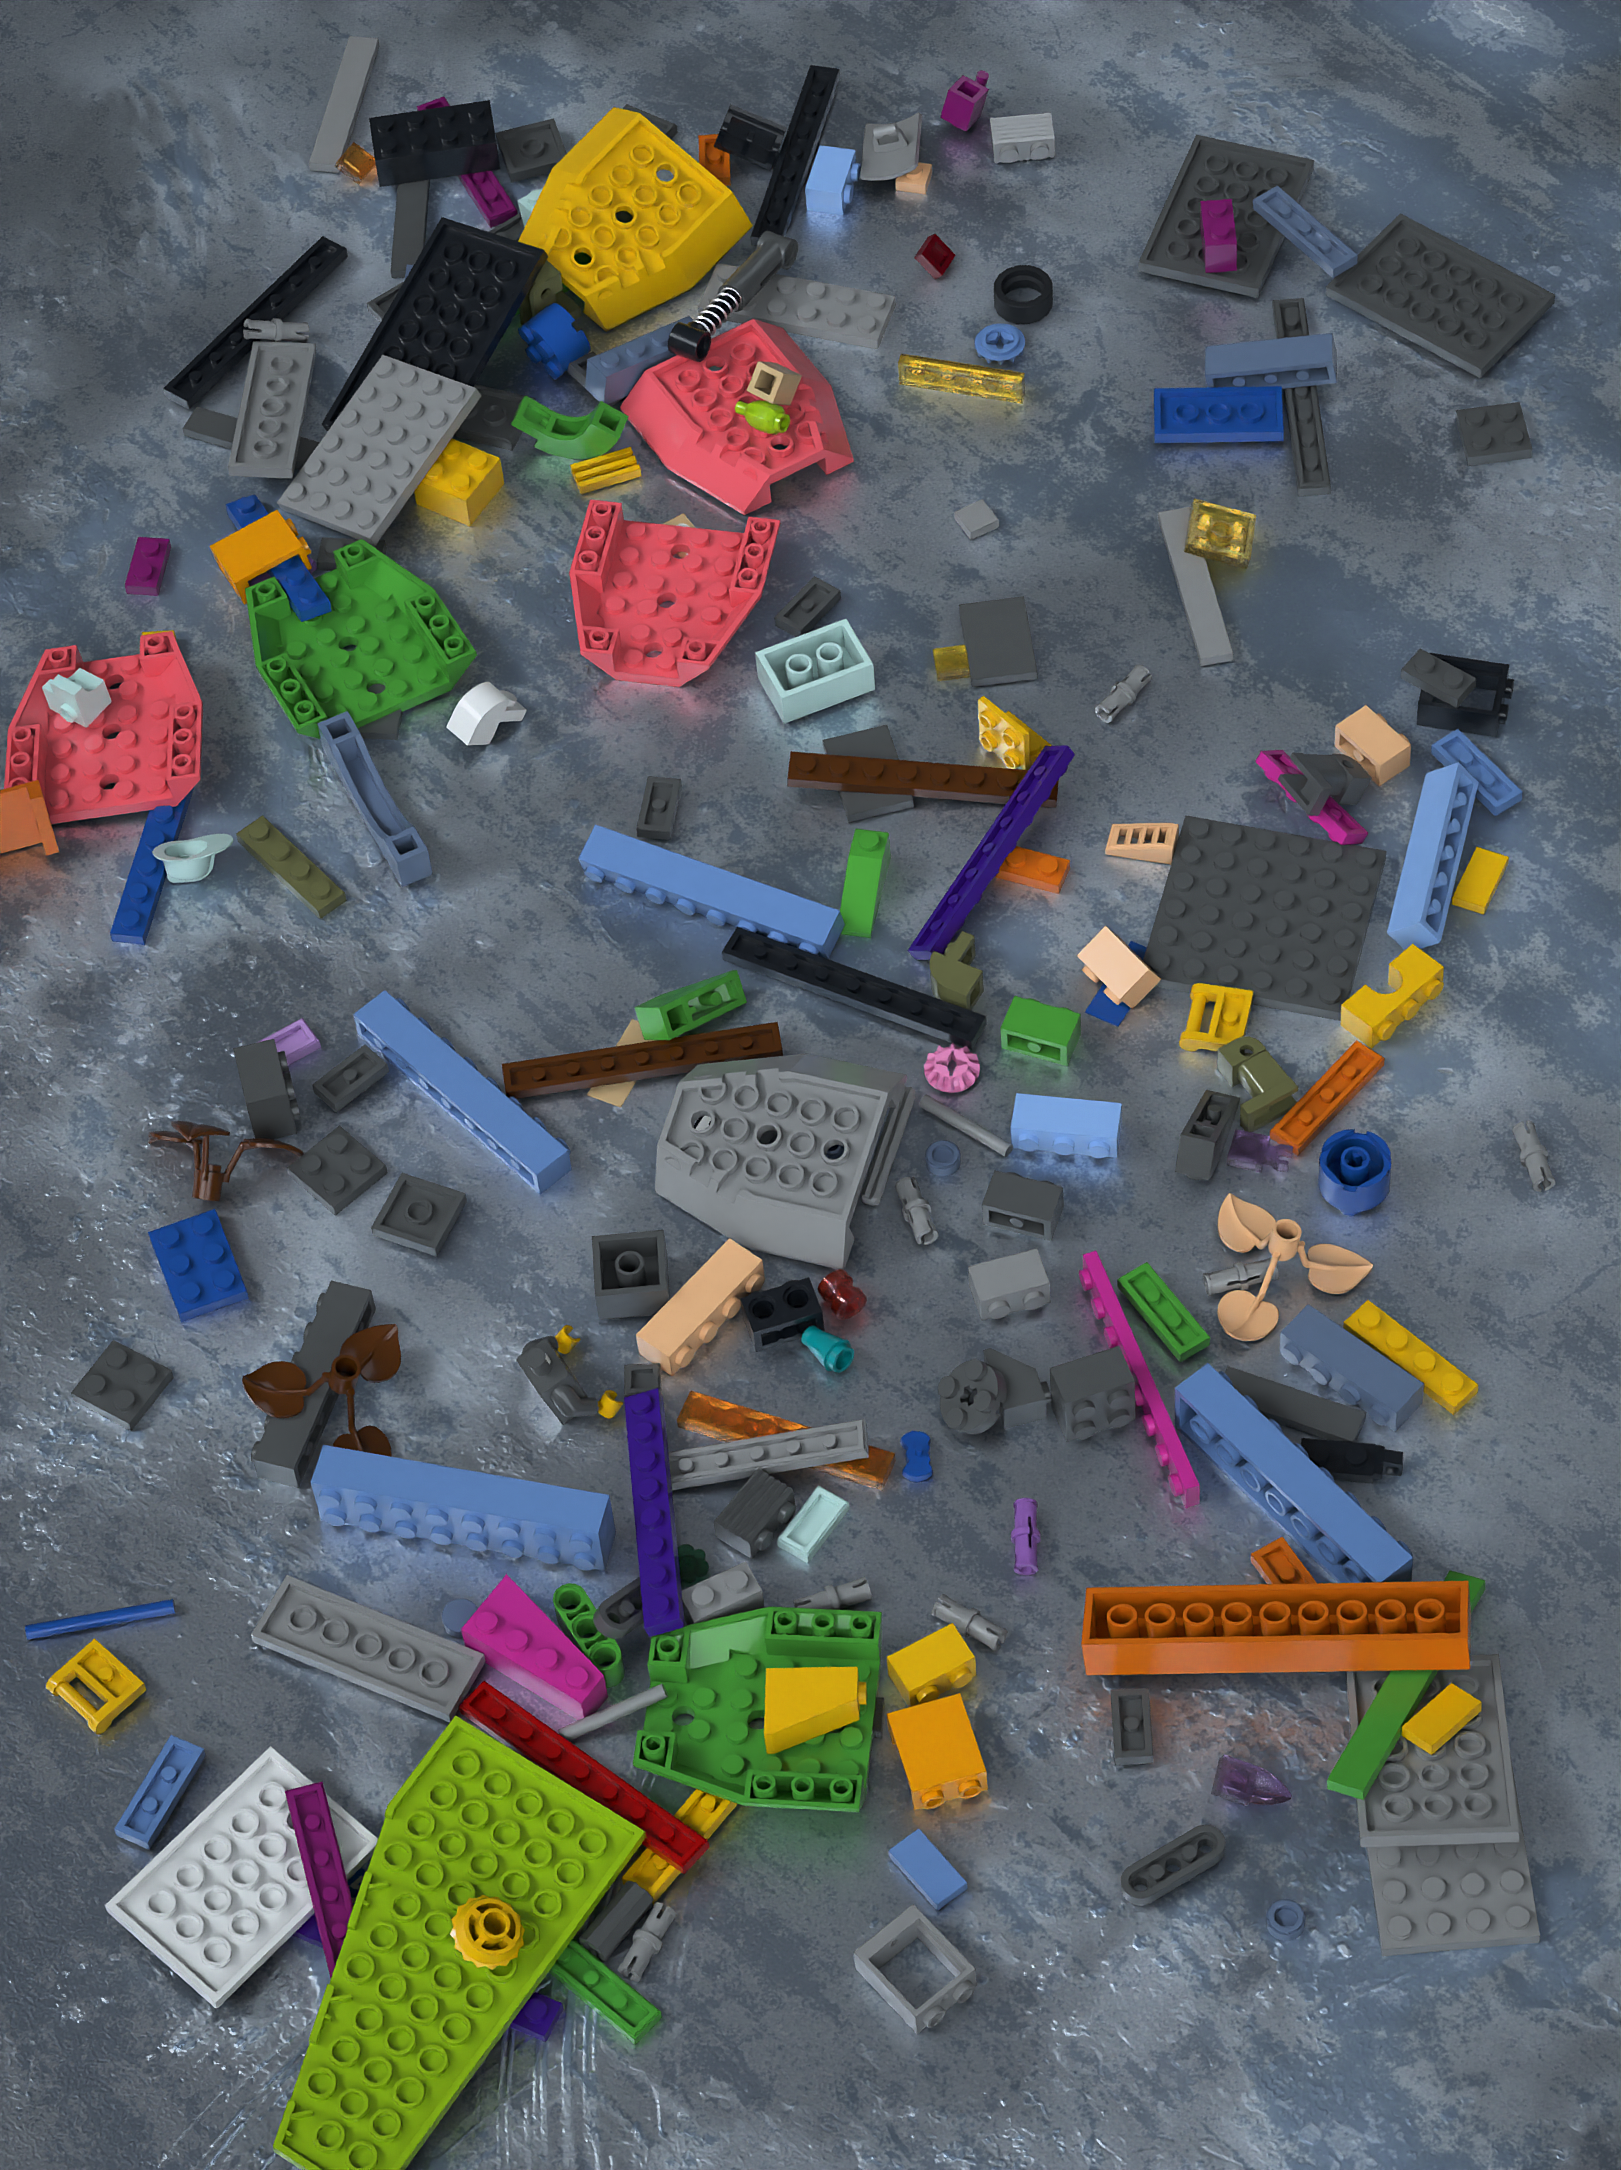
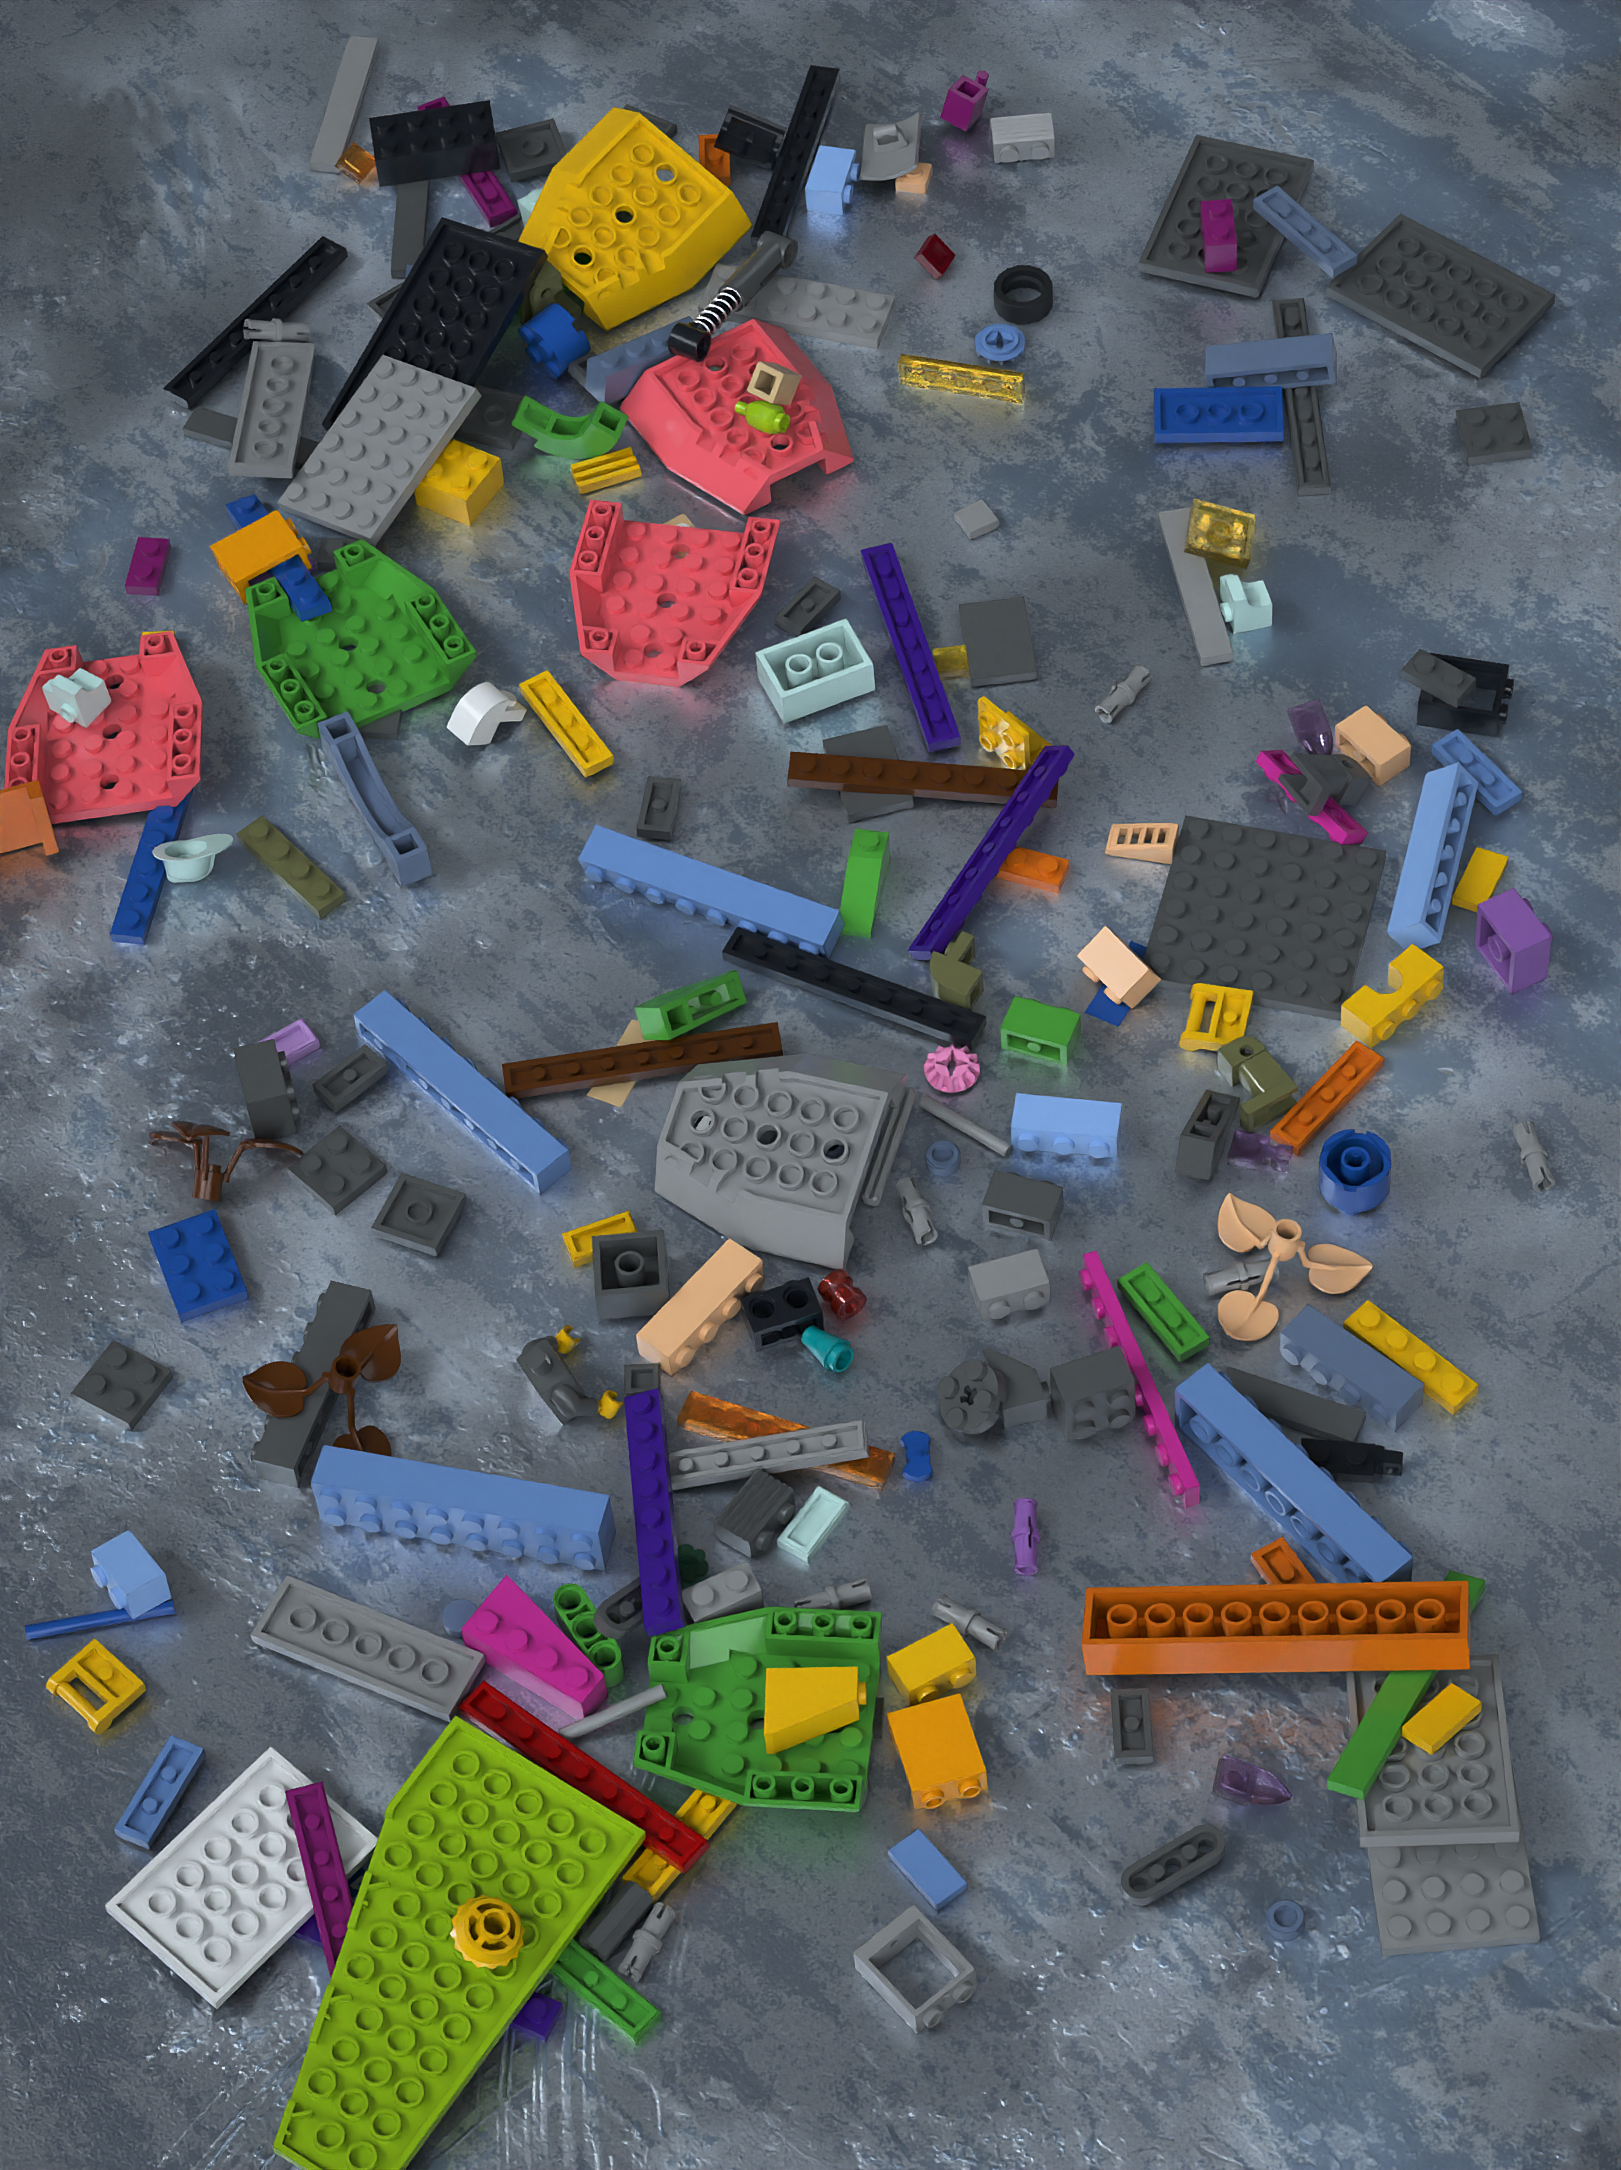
(130, 1575): none -> light blue brick
(566, 724): none -> yellow plate
(579, 1240): none -> yellow tile
(910, 648): none -> dark purple plate
(1244, 604): none -> light aqua brick
(1312, 727): none -> clear purple plate
(1513, 940): none -> medium lavender brick

